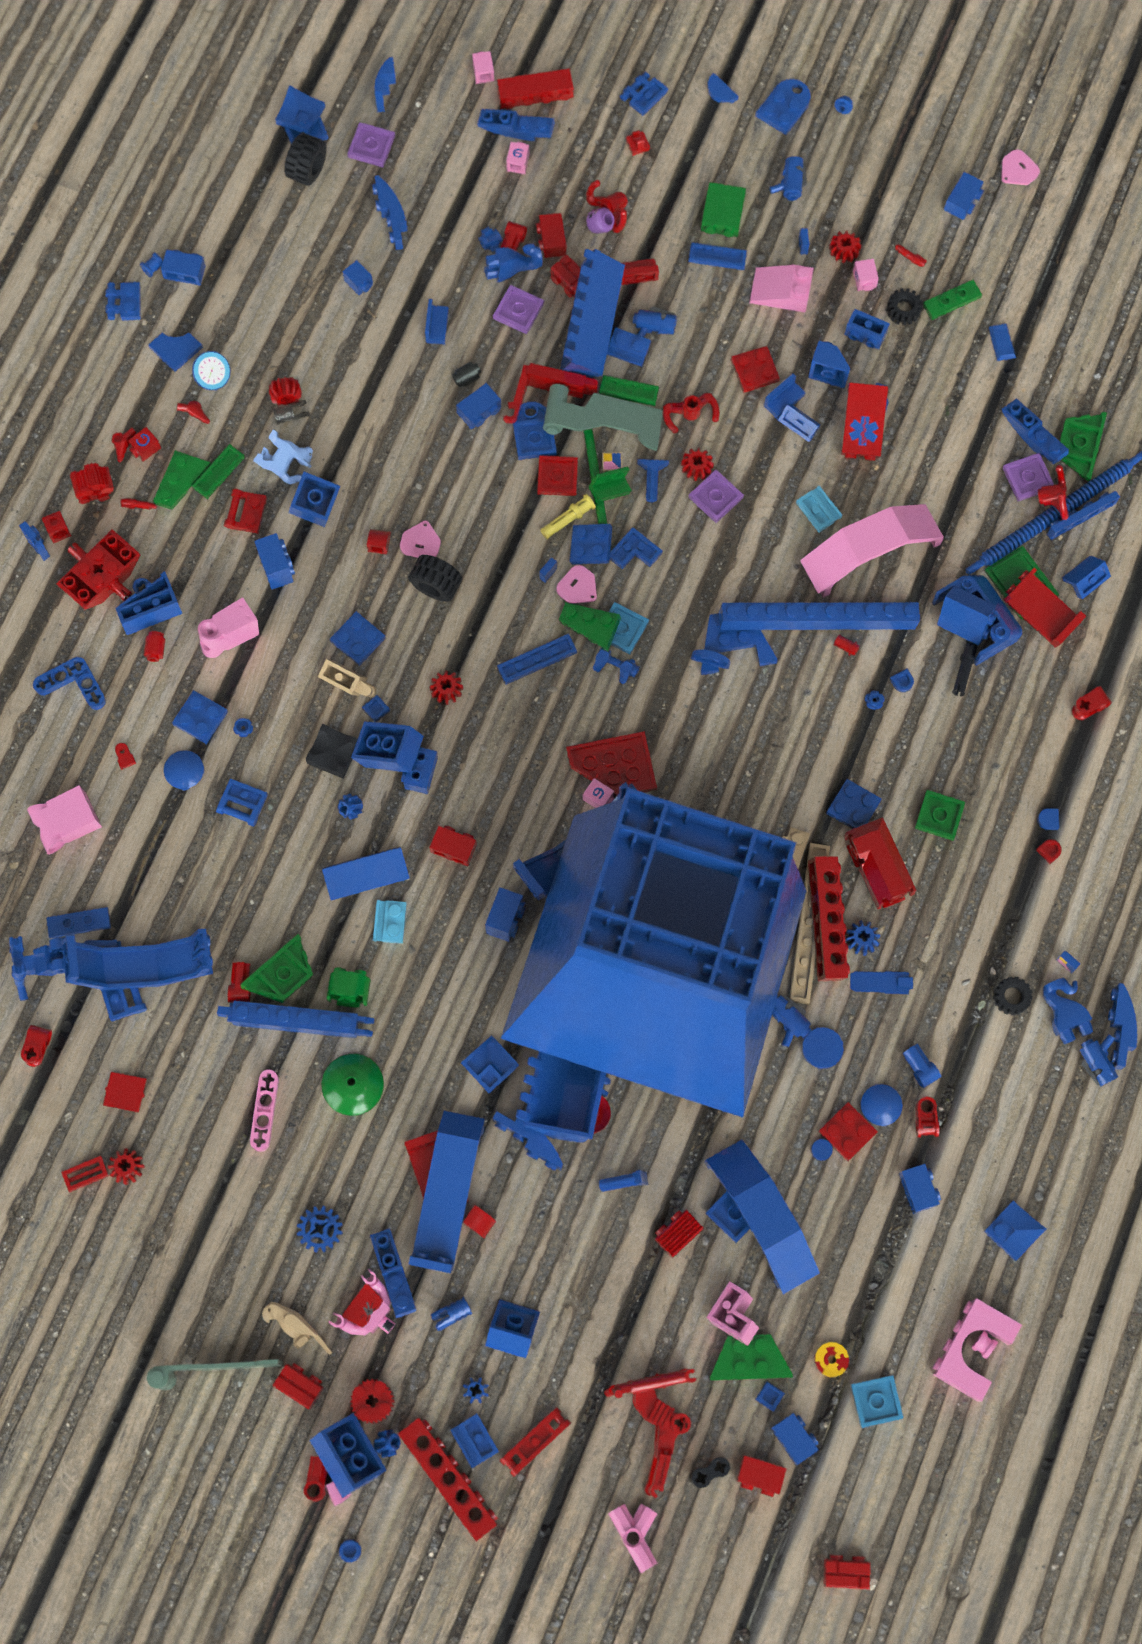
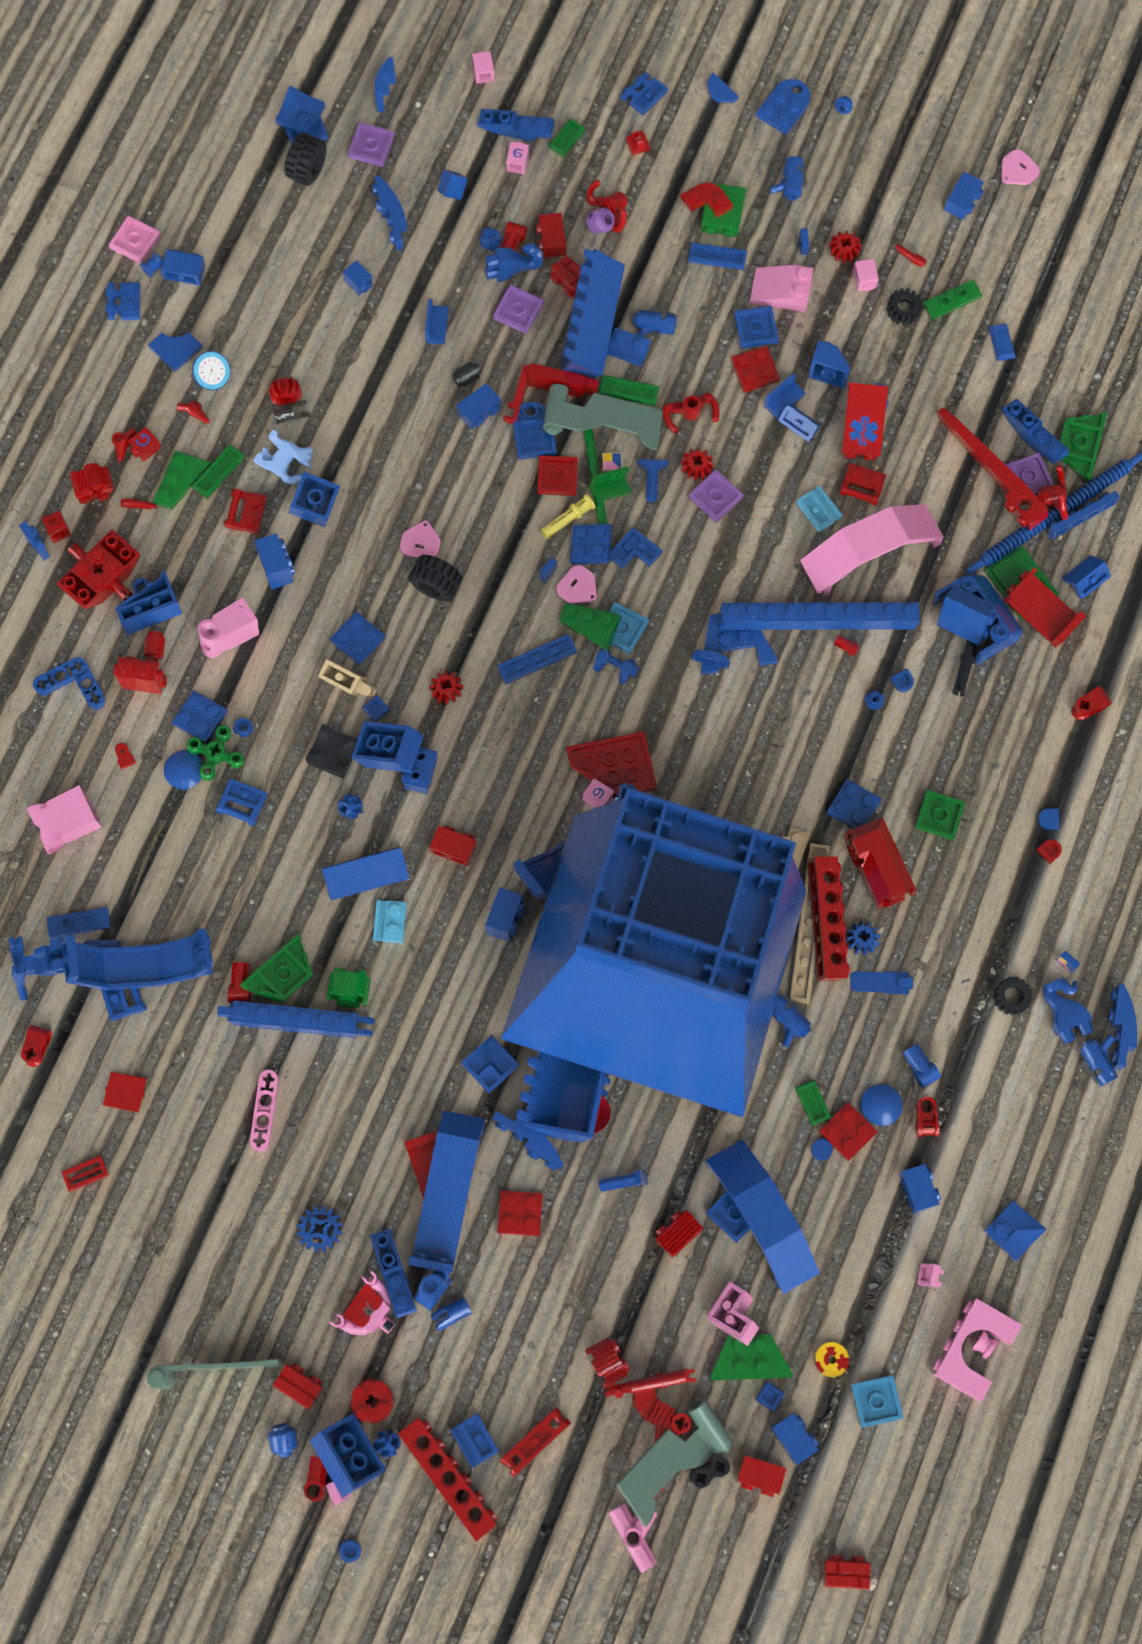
(121, 1173): red gear -> none
(134, 239): none -> bright pink tile
(140, 675): none -> red brick
(218, 758): none -> green gear
(282, 1439): none -> blue head
(293, 1325): tan animal -> none
(363, 1094): green dish -> none
(378, 541): red brick -> none
(433, 1288): none -> blue hips
(452, 184): none -> blue panel
(470, 1393): blue gear -> none
(479, 1221): red brick -> none
(512, 1328): blue slope -> none
(520, 1213): none -> red plate
(535, 88): red brick -> none
(567, 137): none -> green tile
(607, 1362): none -> red brick
(640, 271): red panel -> none
(671, 1455): none -> sand green door
(709, 194): none -> red plate
(756, 327): none -> blue plate
(813, 1103): none -> green tile
(822, 1048): blue tile -> none
(864, 479): none -> red plate
(866, 329): blue brick -> none
(929, 1275): none -> bright pink tile
(1017, 491): none -> red piece

